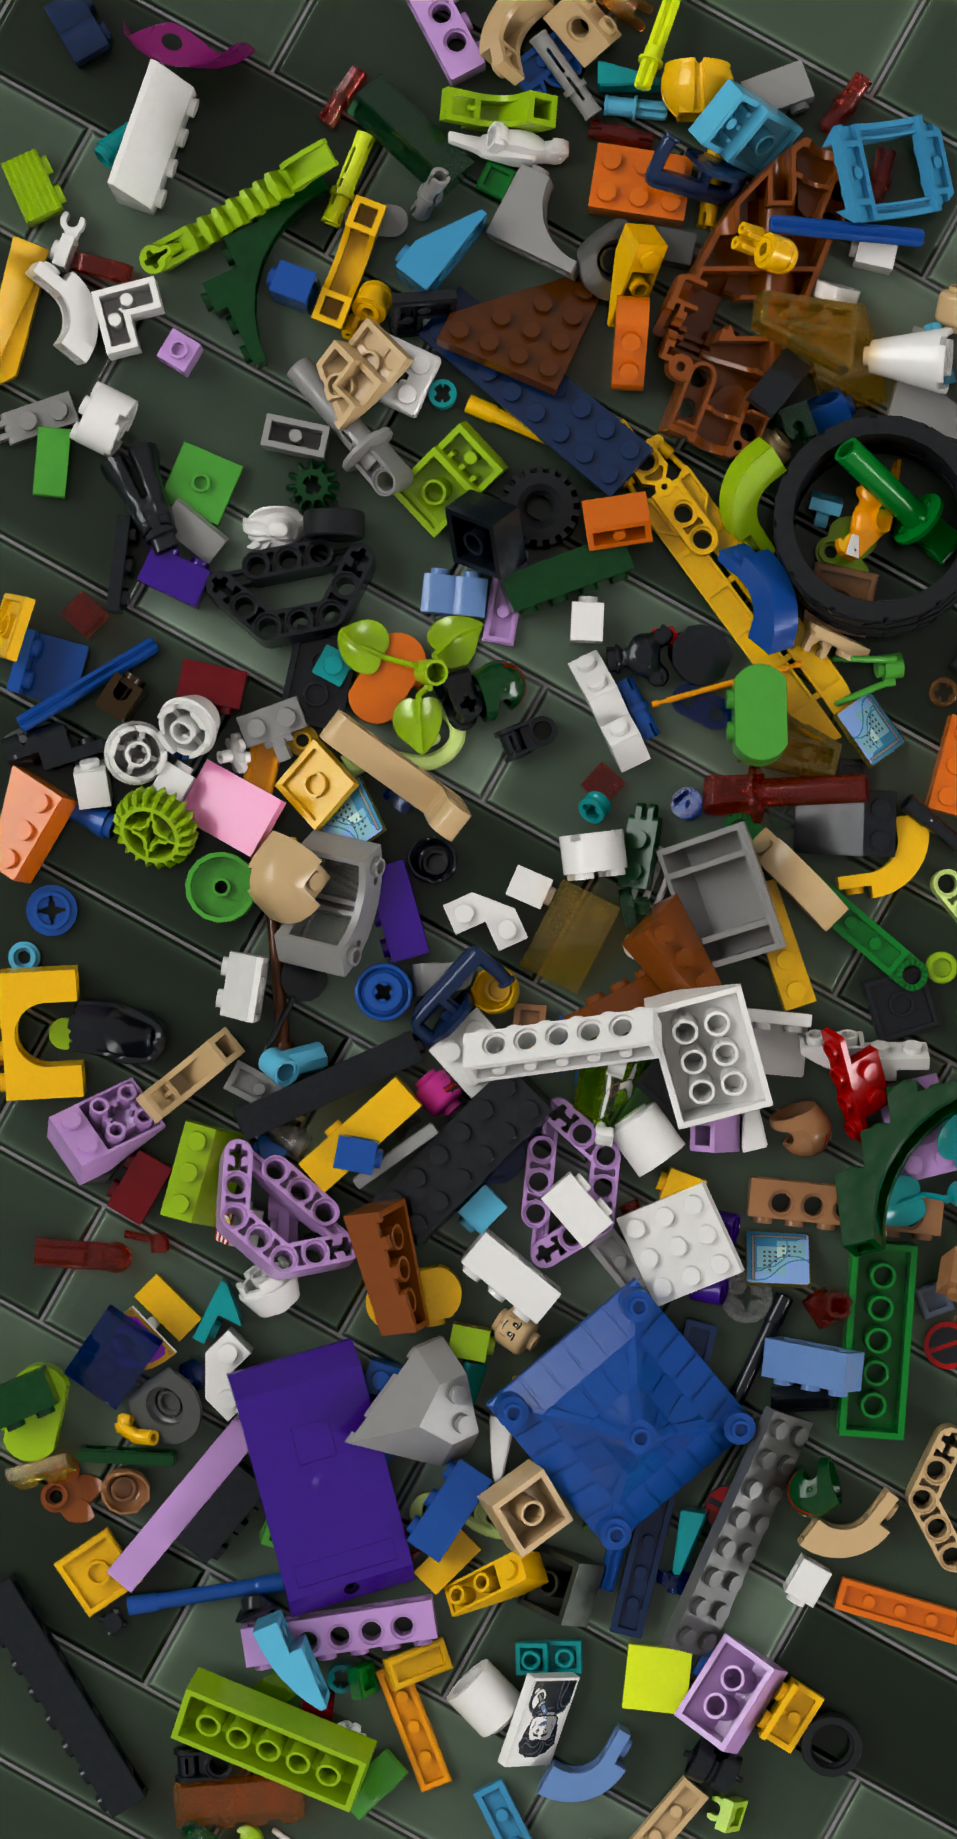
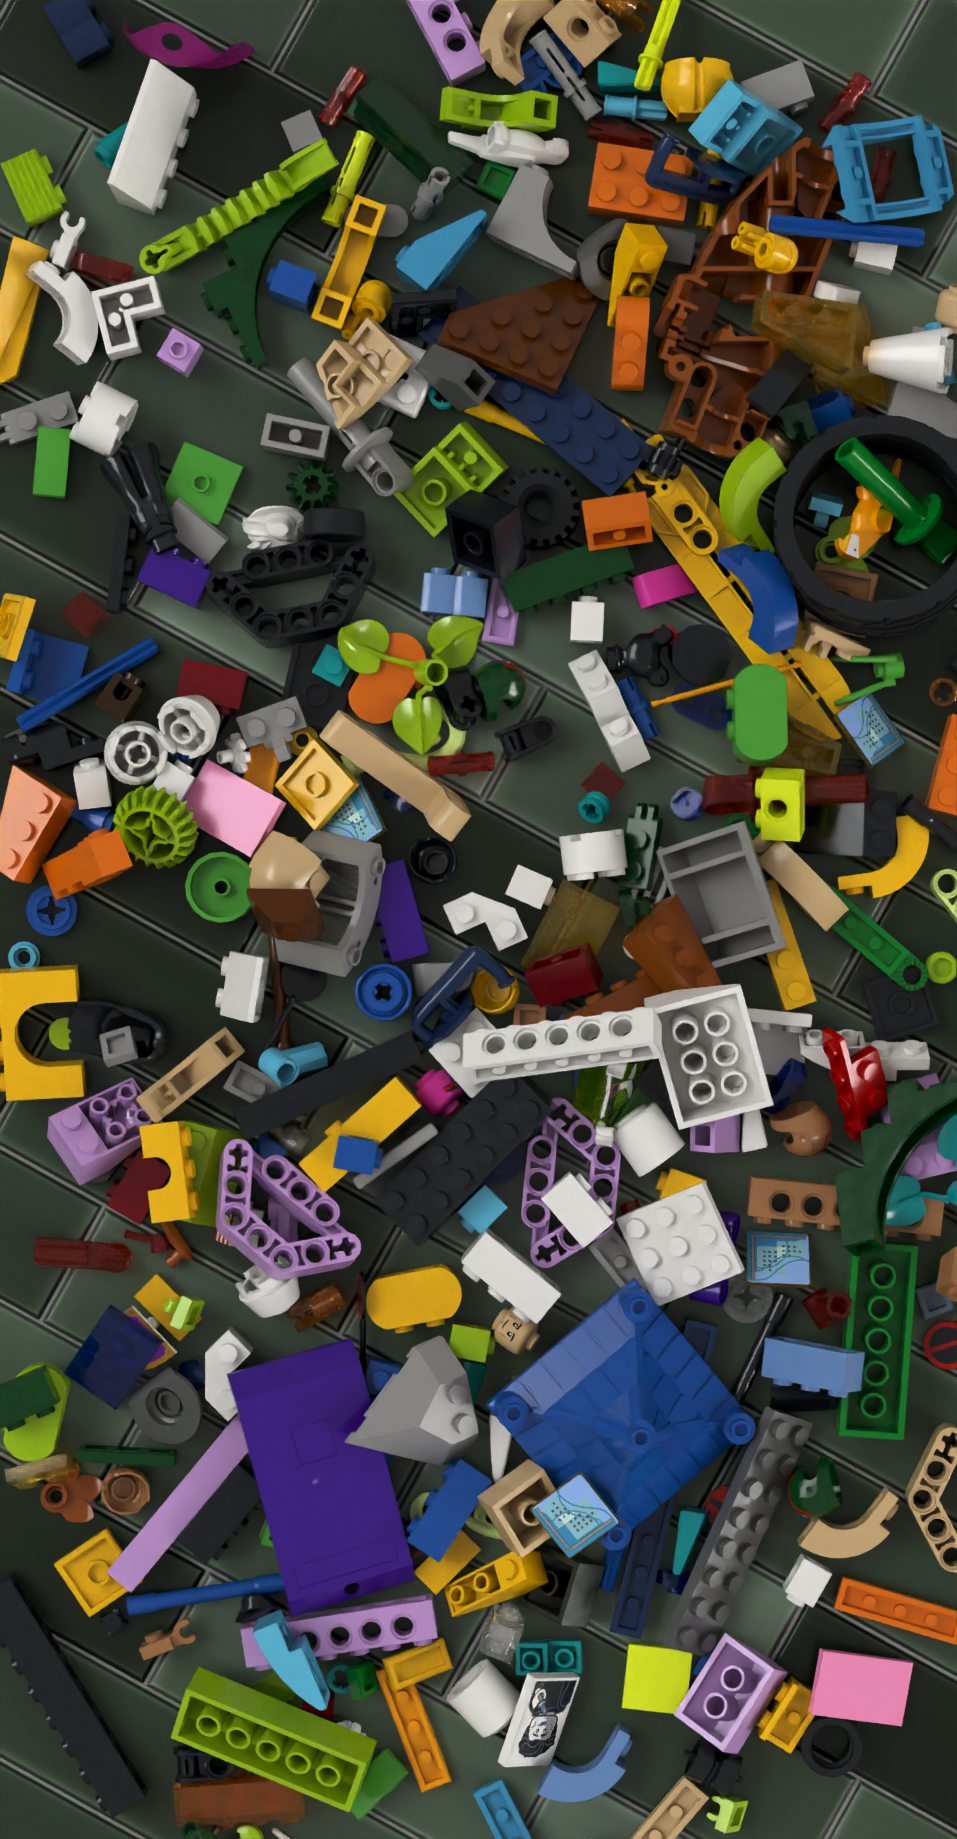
(92, 862): none -> orange wedge
(118, 1046): none -> light grey tile
(135, 1435): yellow arm -> none
(160, 1642): none -> medium nougat plate
(171, 1144): none -> yellow arch
(182, 1248): none -> dark orange bar
(184, 1311): none -> lime tile
(223, 1305): teal slope -> none
(286, 913): none -> reddish brown slope
(301, 131): none -> light grey tile
(321, 1302): none -> clear orange hinge
(361, 1302): none -> black piece
(389, 1265): dark orange wedge -> none
(455, 377): none -> dark grey slope
(480, 762): none -> clear red pin
(502, 1632): none -> clear brick
(564, 976): none -> dark red brick
(575, 1514): none -> piece
(662, 460): none -> black gear
(662, 585): none -> dark pink panel
(786, 786): none -> neon yellow brick
(788, 1079): none -> clear blue plate
(860, 1687): none -> bright pink tile

